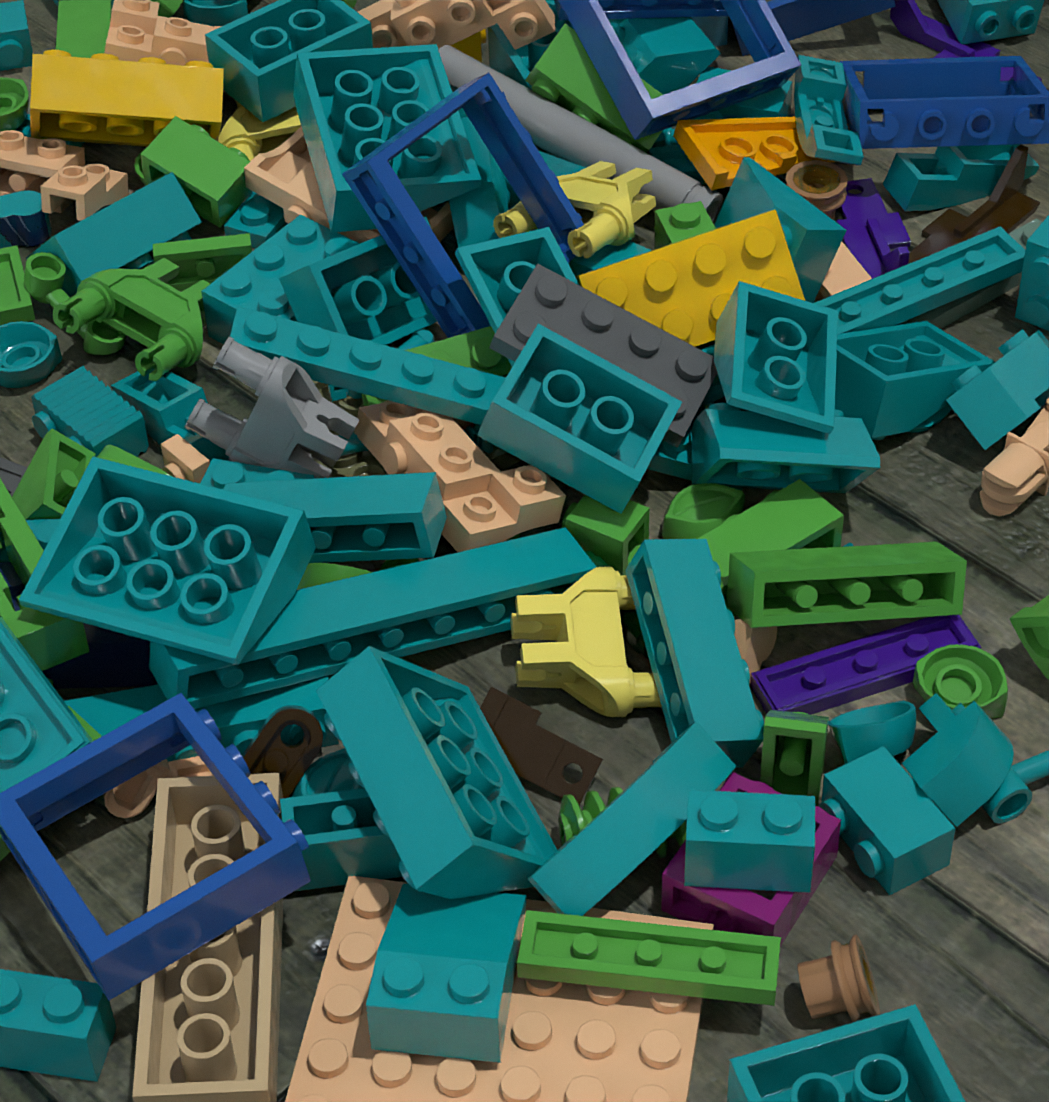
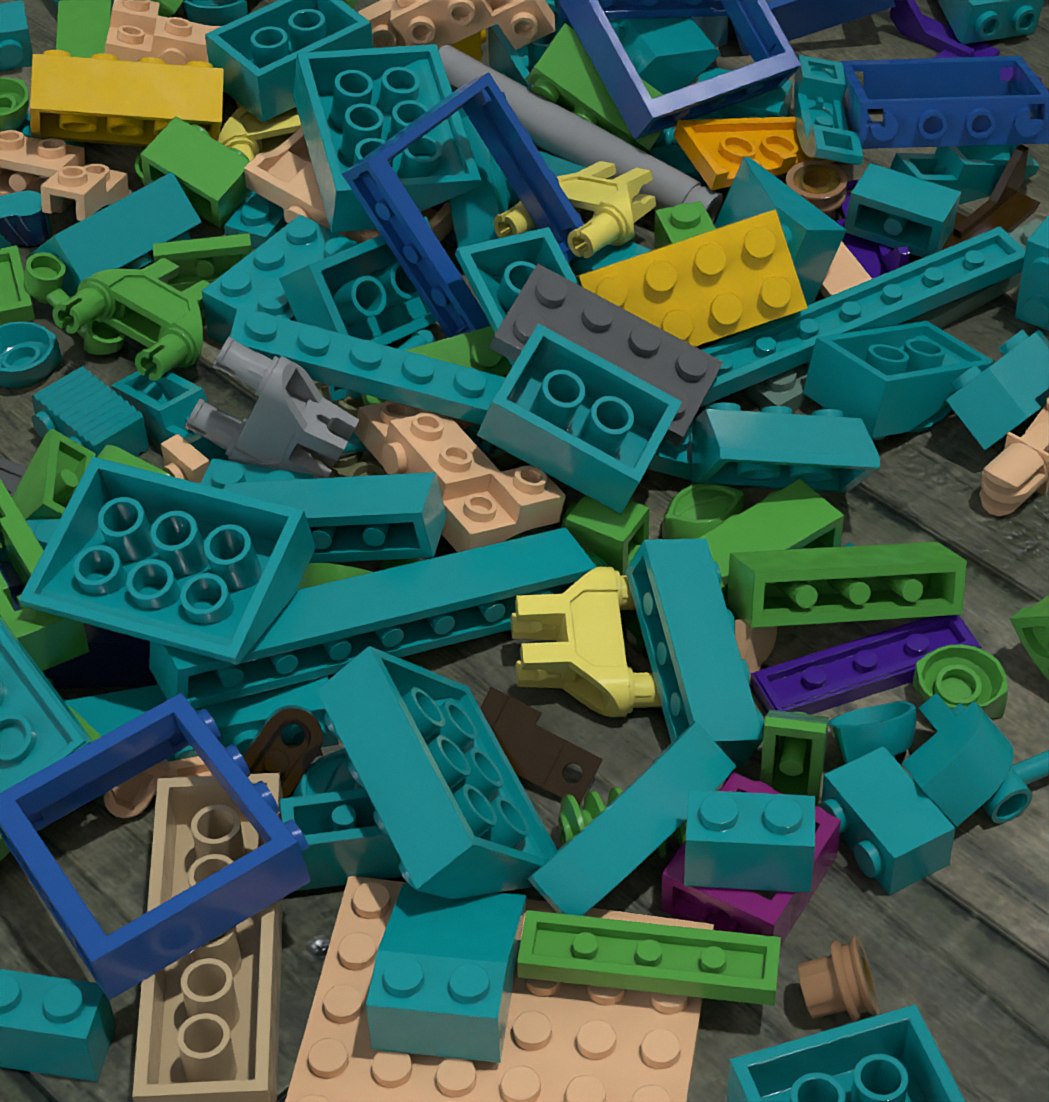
(778, 356): teal slope -> none
(902, 211): none -> teal brick

